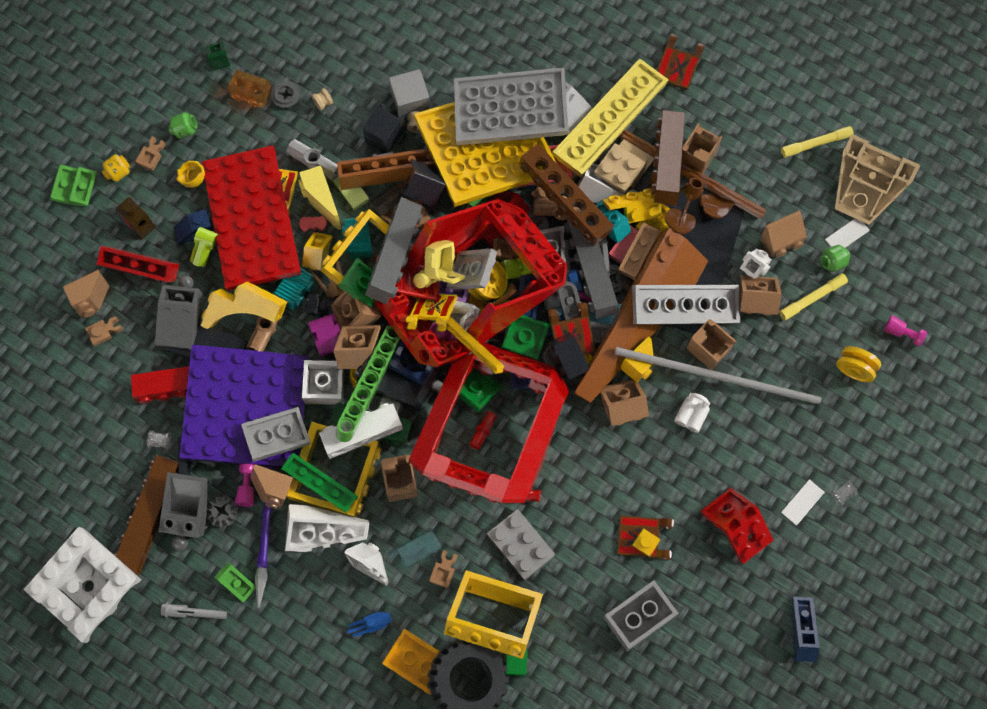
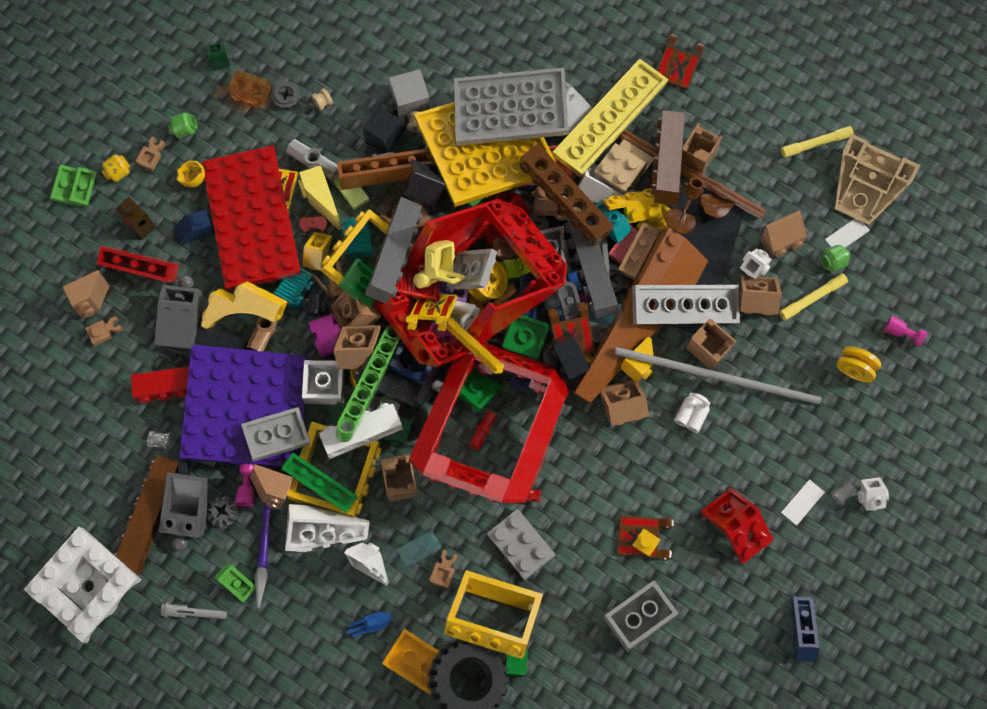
(204, 243): lime piece -> none
(873, 494): none -> white brick

